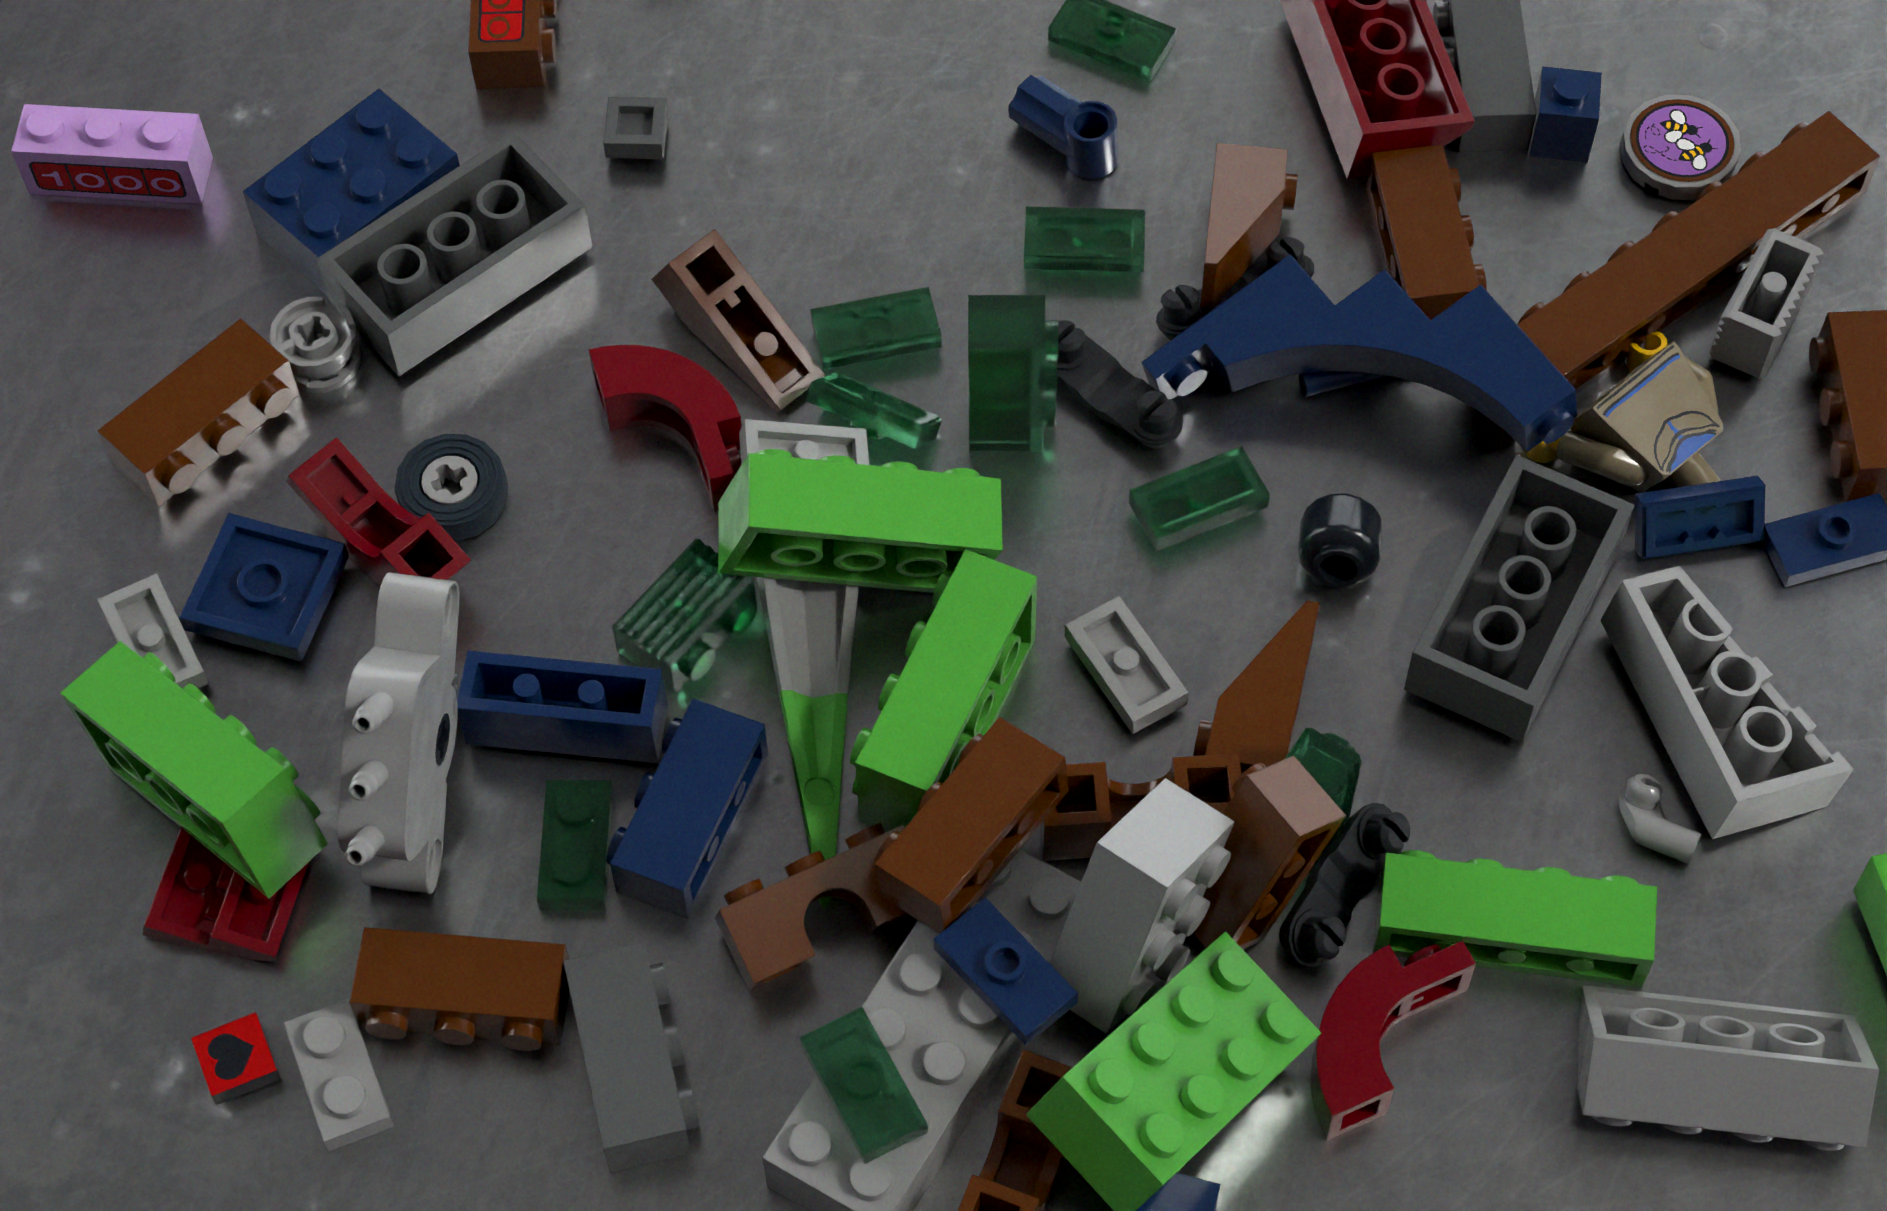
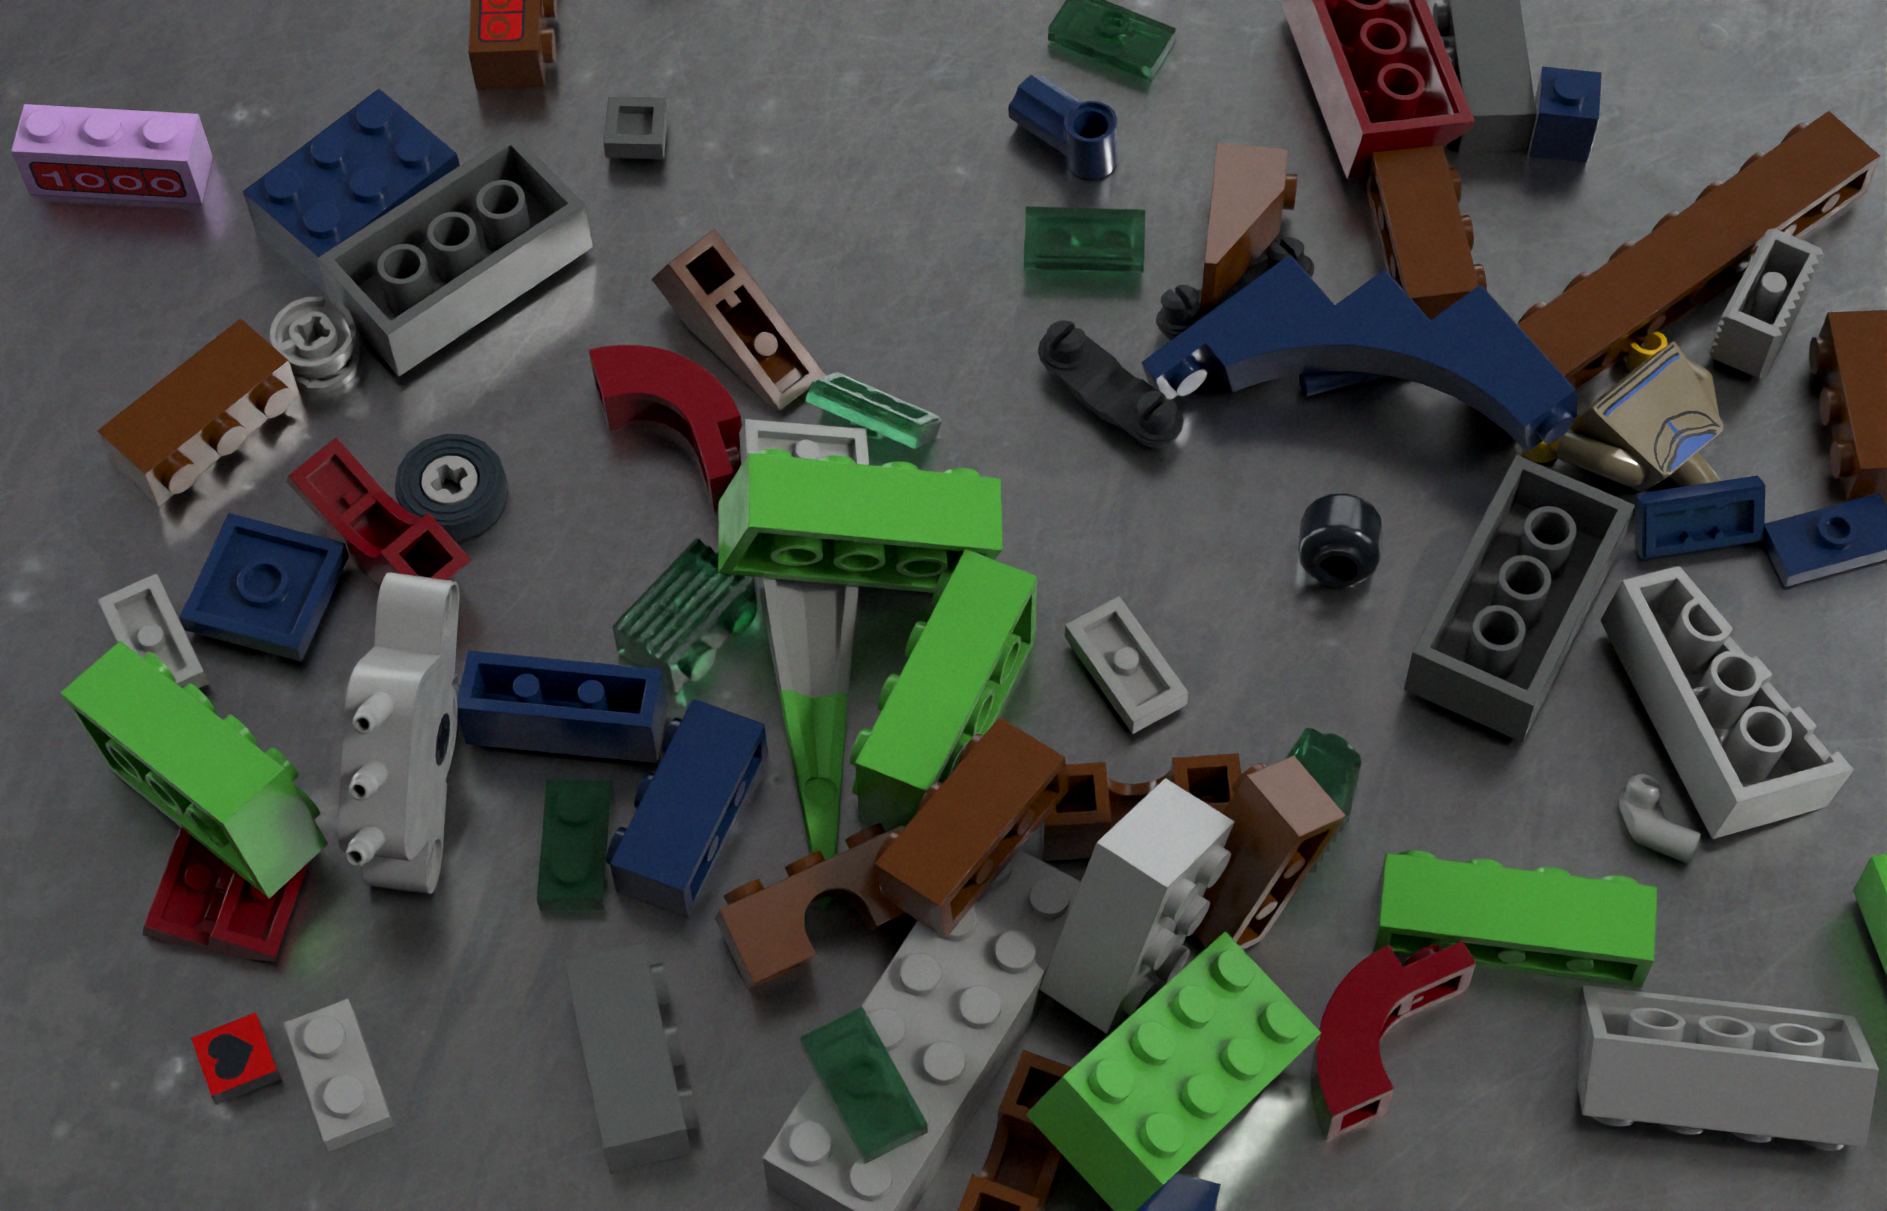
(460, 988): reddish brown brick -> none
(876, 328): clear green plate -> none
(1005, 971): dark blue plate -> none
(1010, 372): clear green brick -> none
(1199, 498): clear green plate -> none
(1262, 703): reddish brown slope -> none
(1338, 880): black piece -> none
(1679, 145): tile -> none

